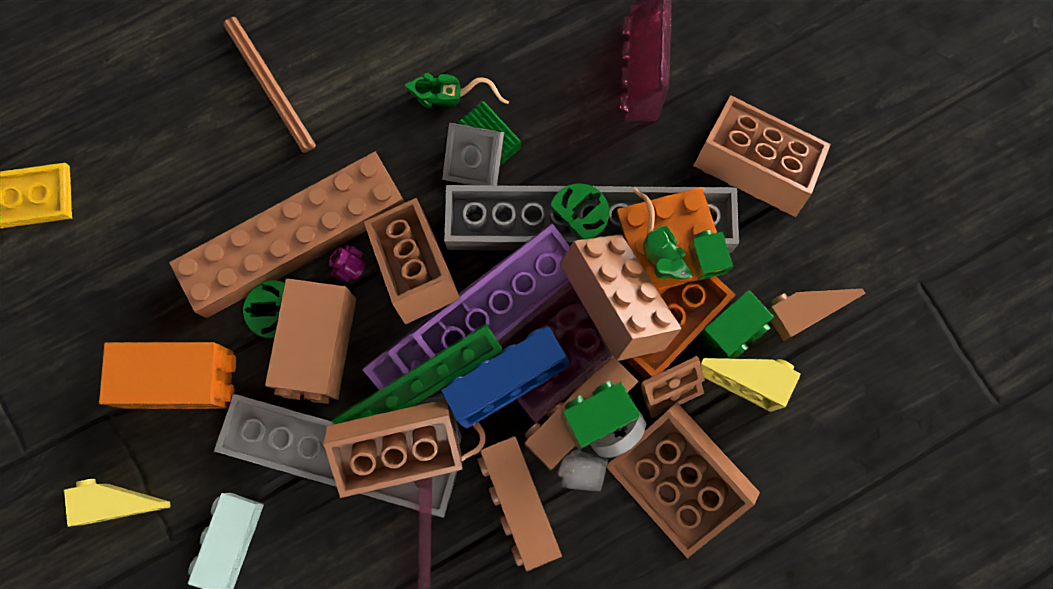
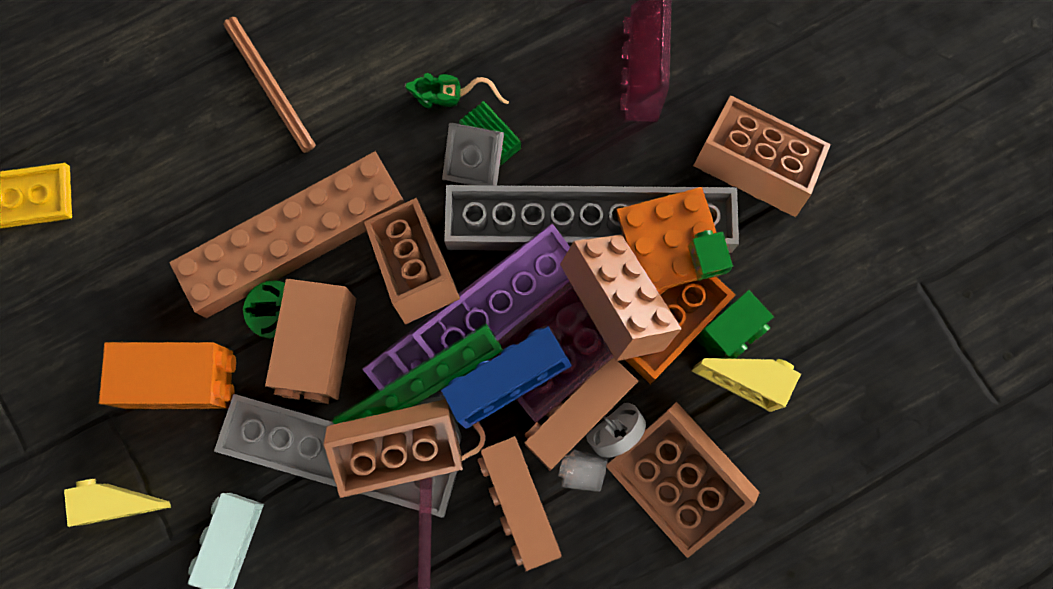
(346, 263): magenta gear -> none
(579, 194): green piece -> none
(600, 414): green brick -> none
(661, 248): green animal -> none
(673, 386): nougat slope -> none
(806, 308): nougat slope -> none

